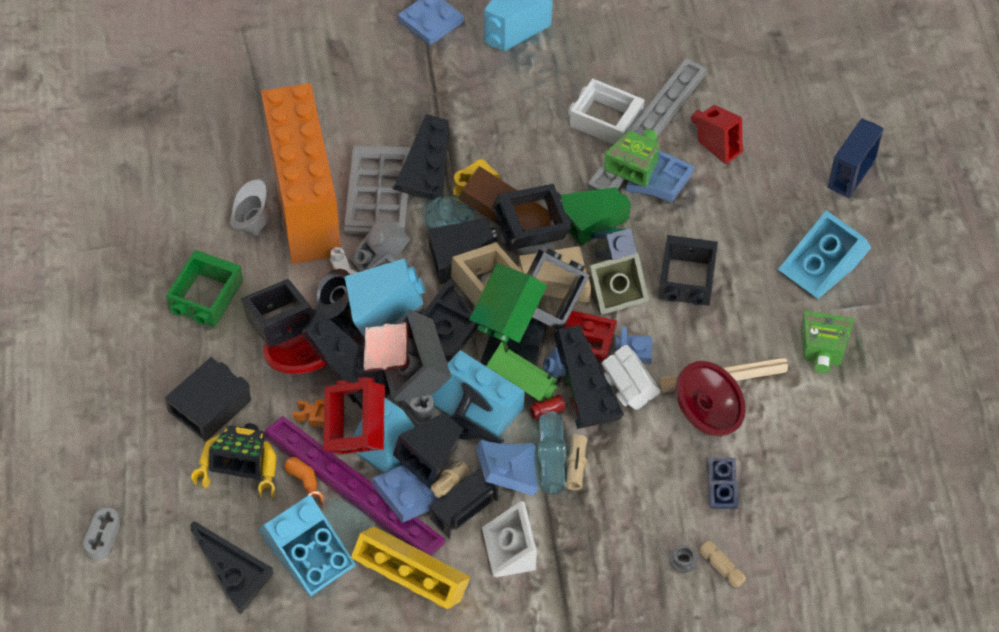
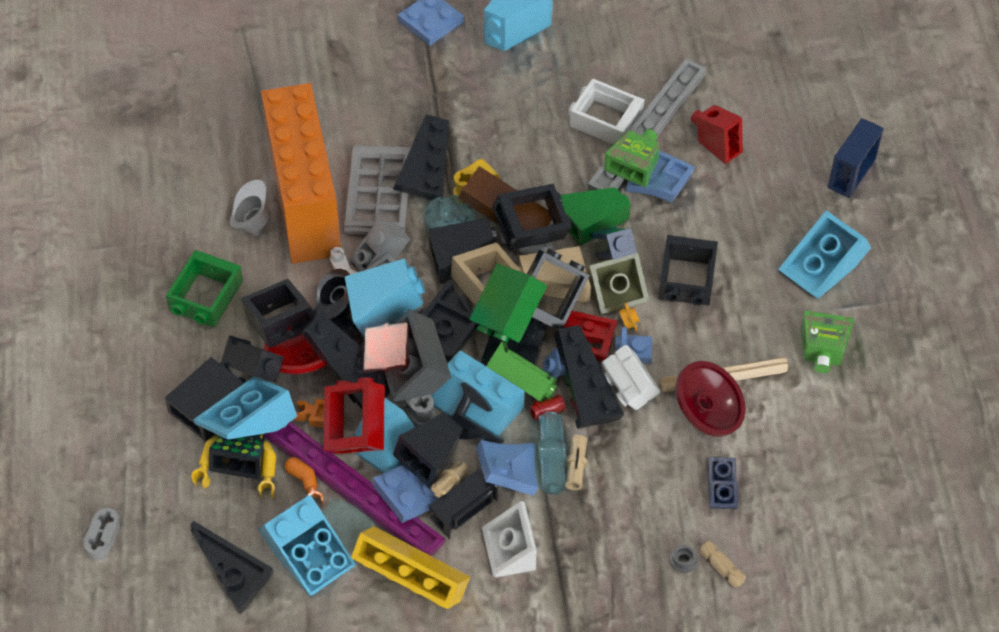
(249, 410): none -> medium azure slope
(251, 360): none -> black window
(629, 317): none -> light orange plate

